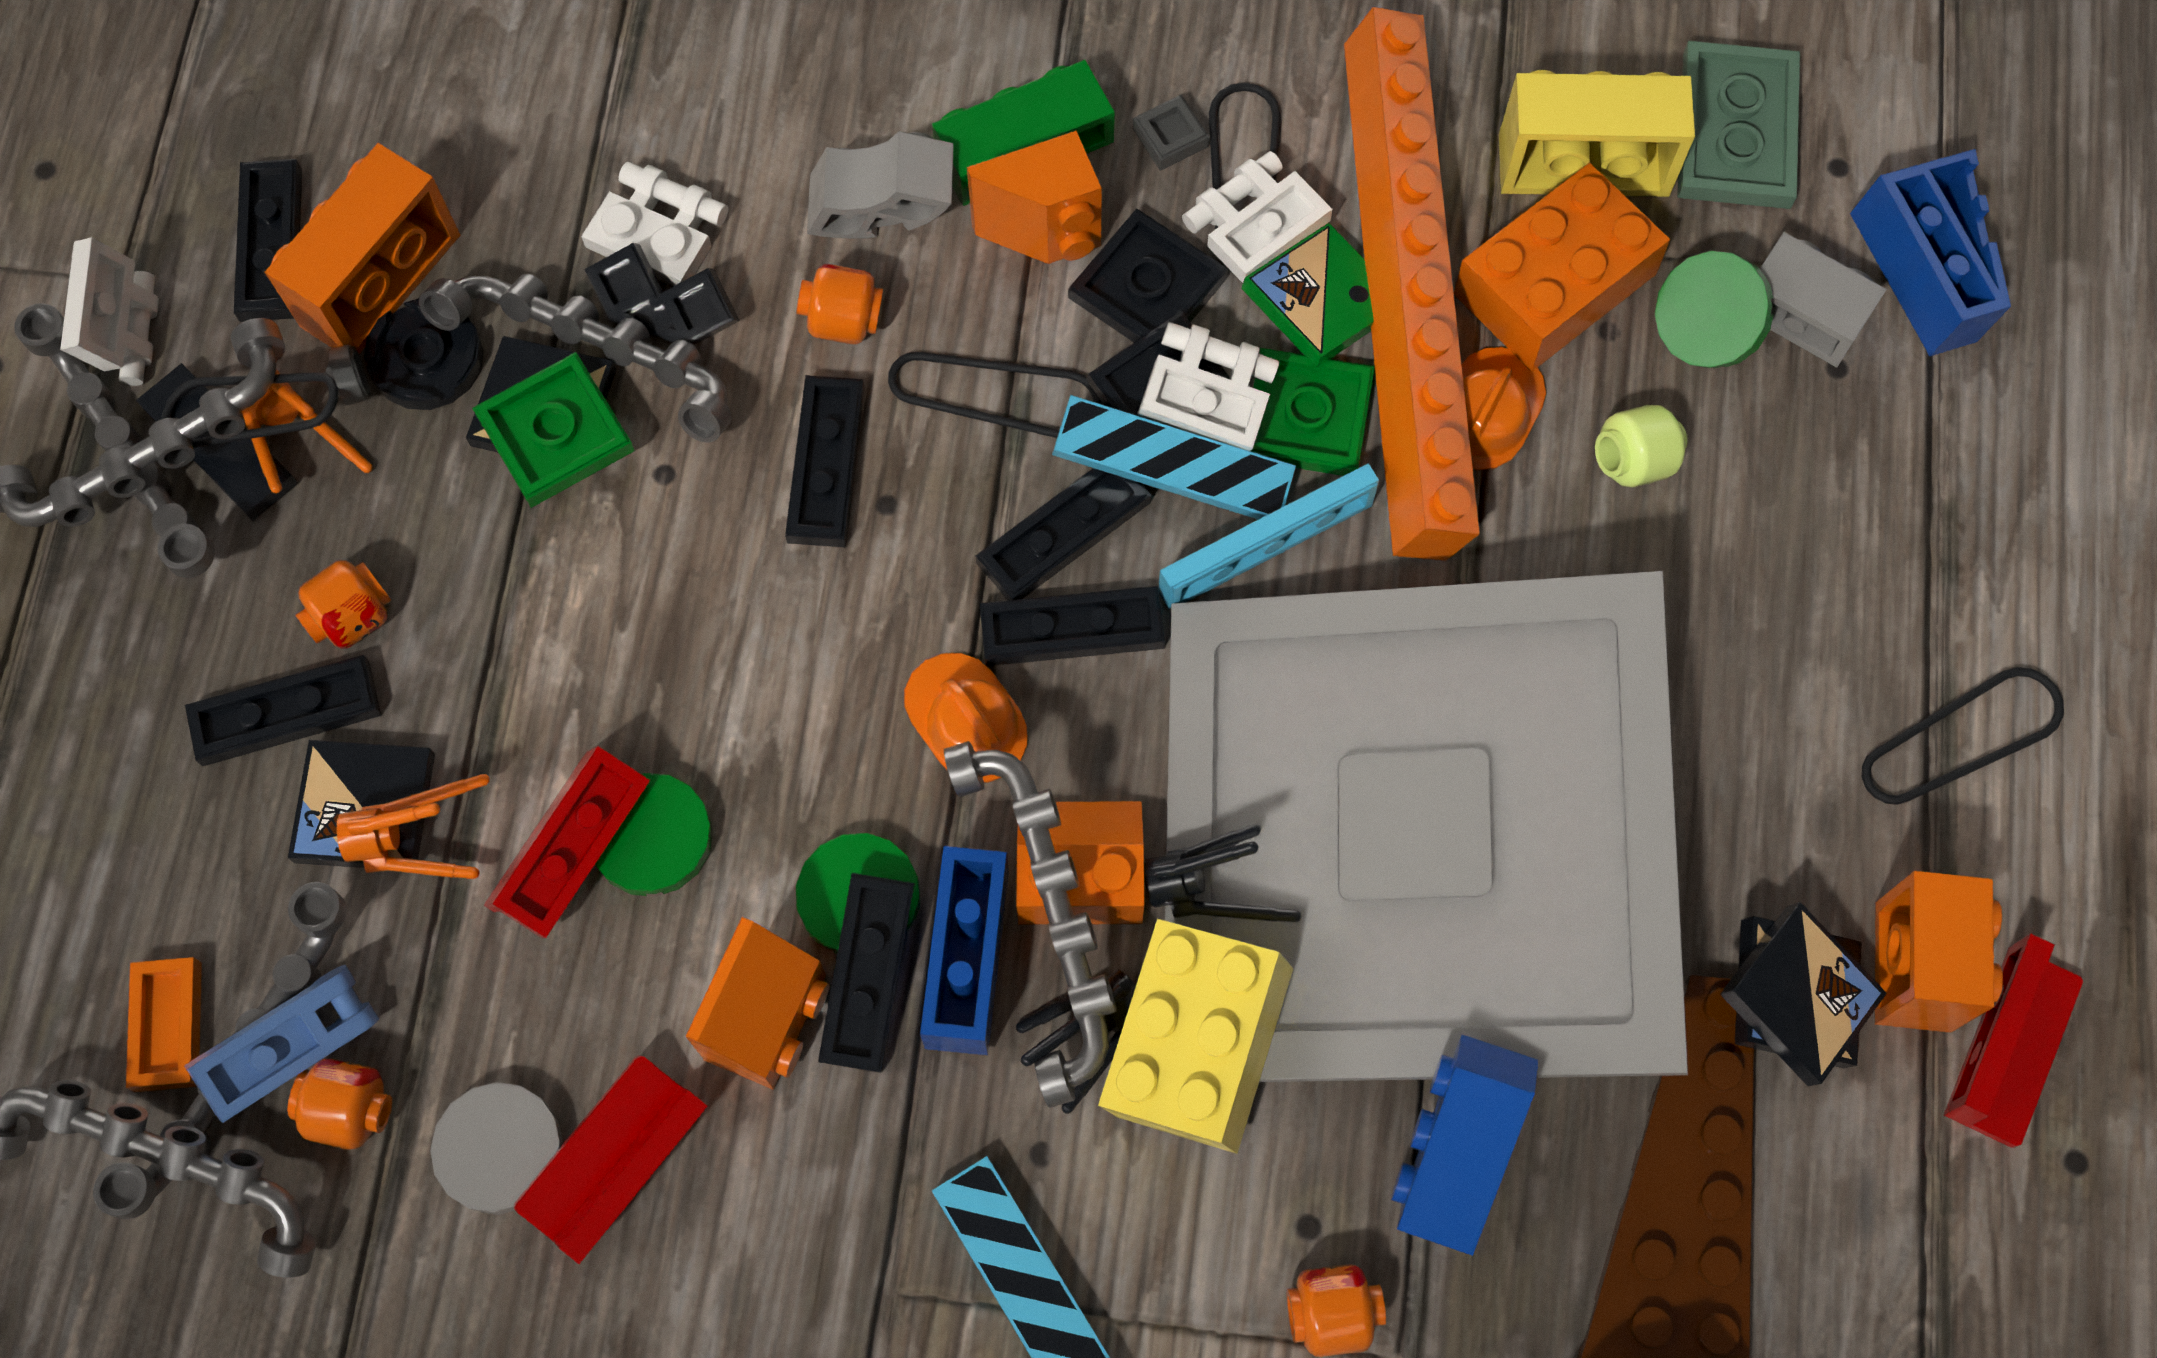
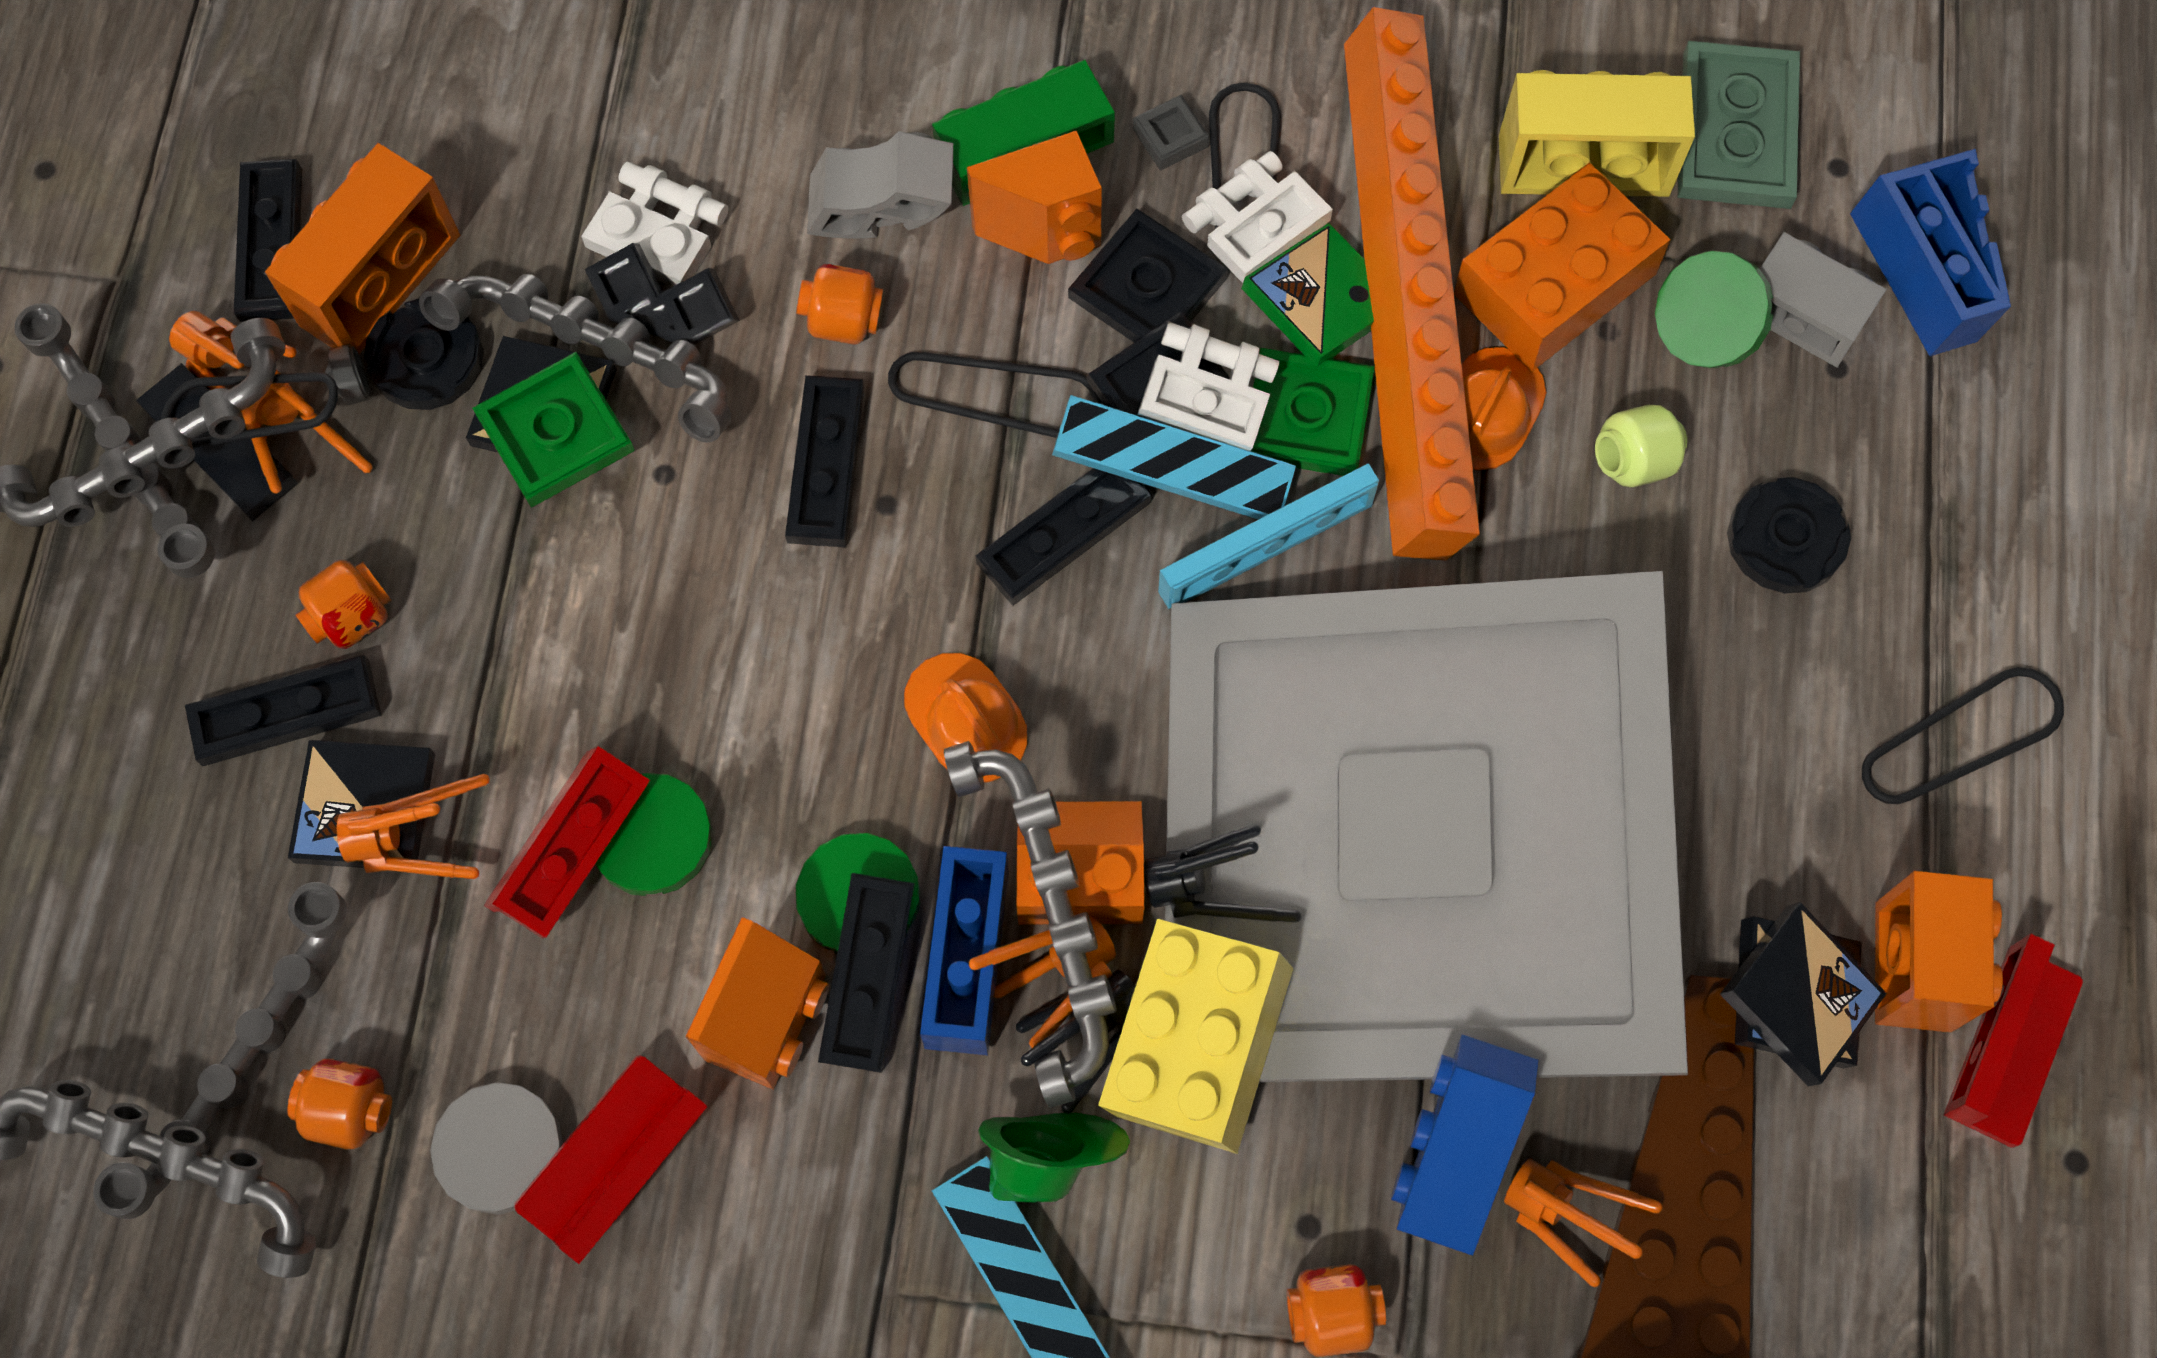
(109, 311): white plate -> none
(163, 1023): orange tile -> none
(207, 344): none -> orange plant
(280, 1044): medium blue plate -> none
(1045, 1153): none -> green piece
(1072, 626): black tile -> none
(1096, 959): none -> orange plant
(1542, 1196): none -> orange plant
(1788, 535): none -> black tile

